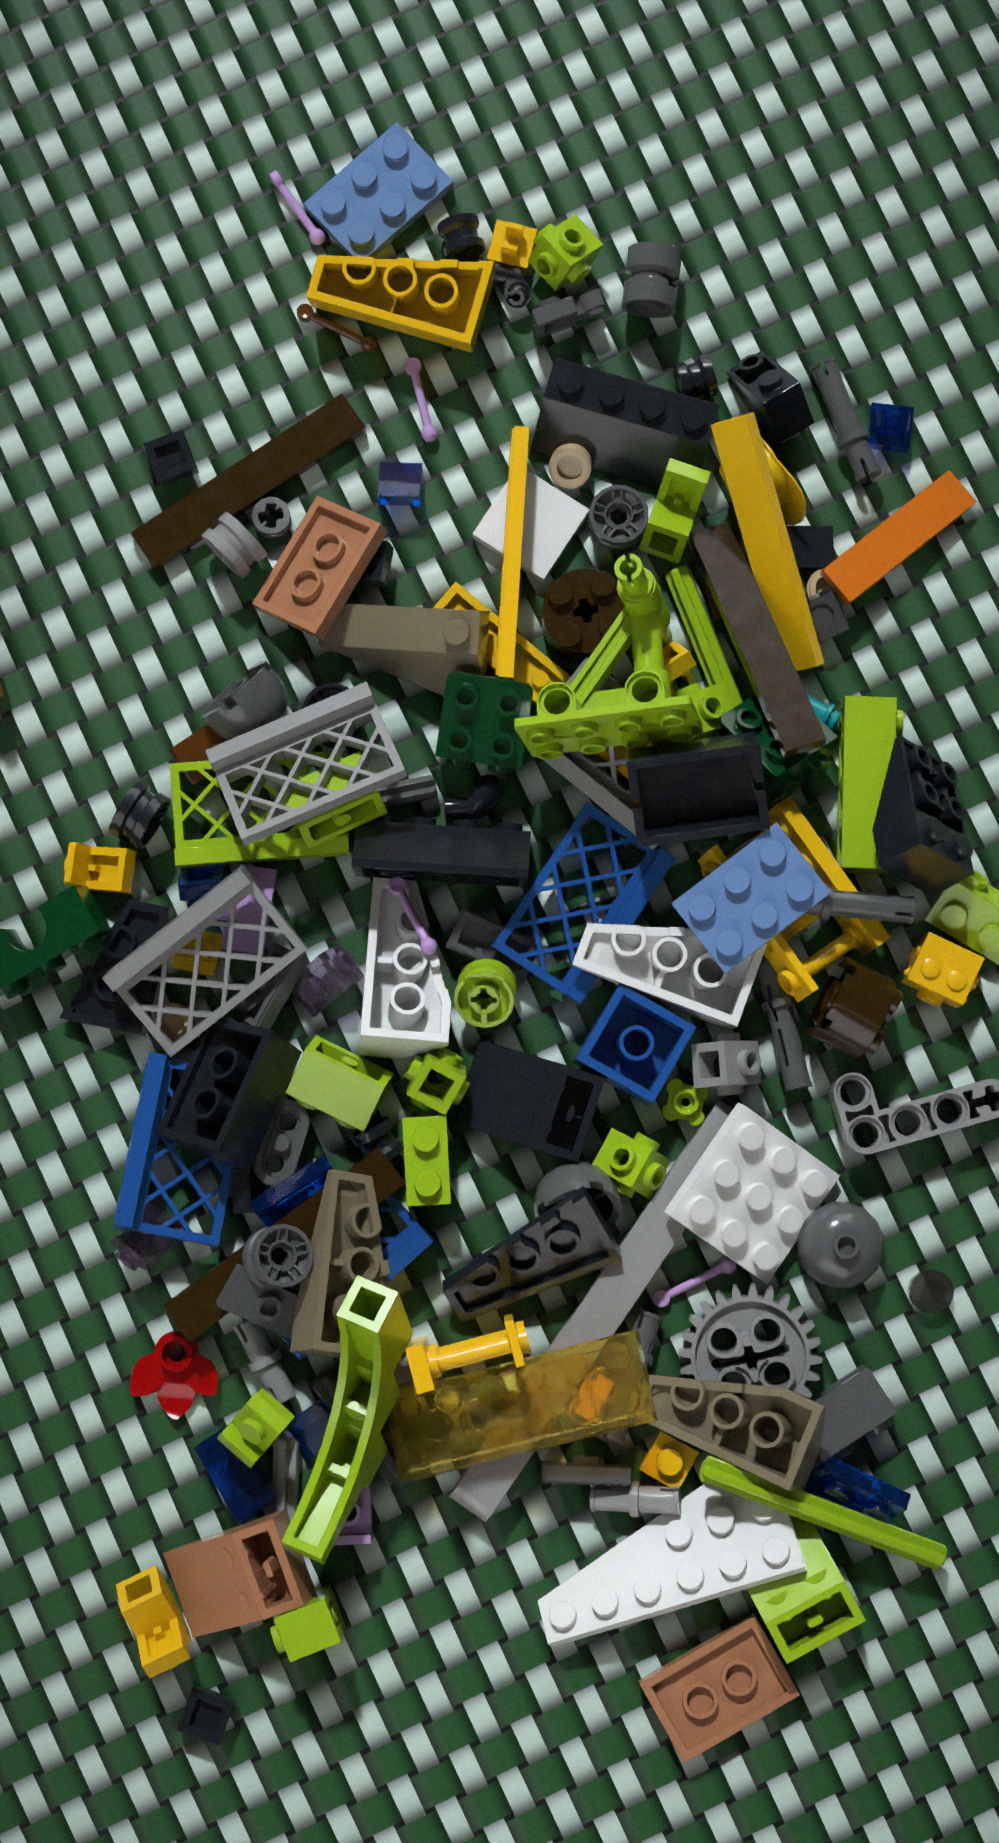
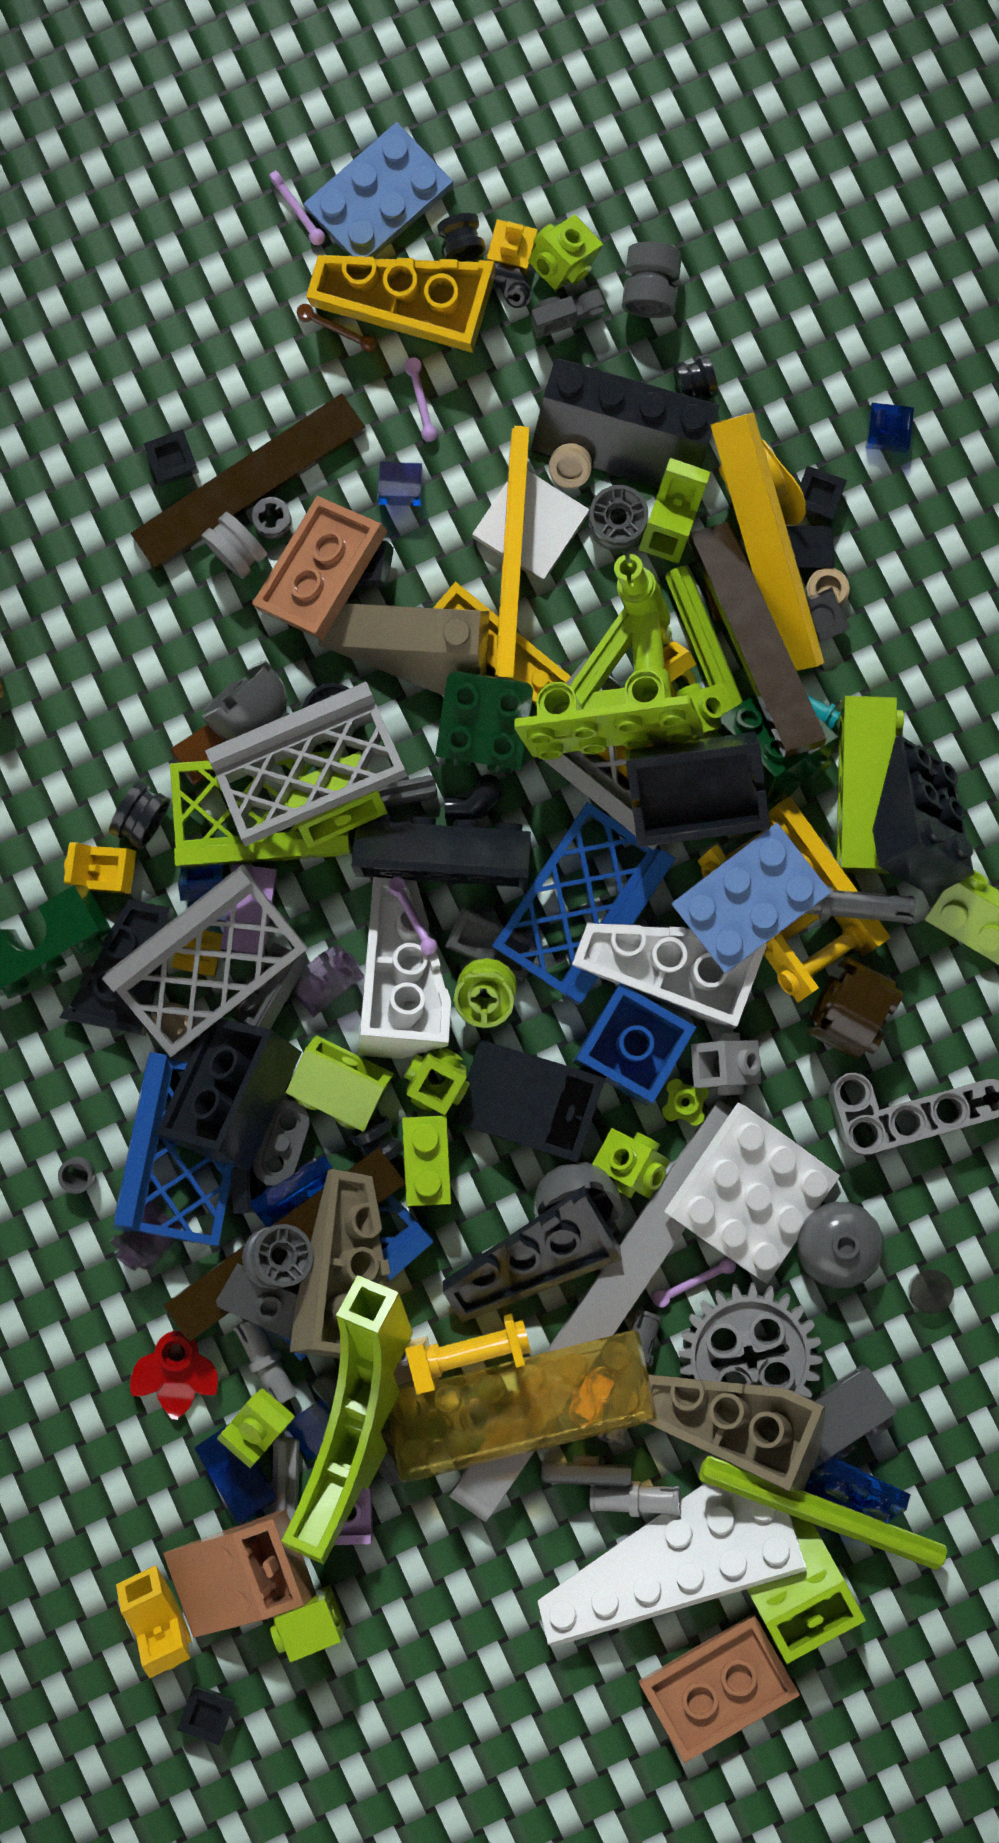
(75, 1182): none -> dark grey hinge
(573, 592): dark brown brick -> none
(668, 1460): yellow plate -> none
(771, 395): black slope -> none
(784, 1030): dark grey pin -> none
(821, 493): none -> black plate
(845, 420): dark grey pin -> none
(898, 538): orange tile -> none
(942, 971): yellow head -> none

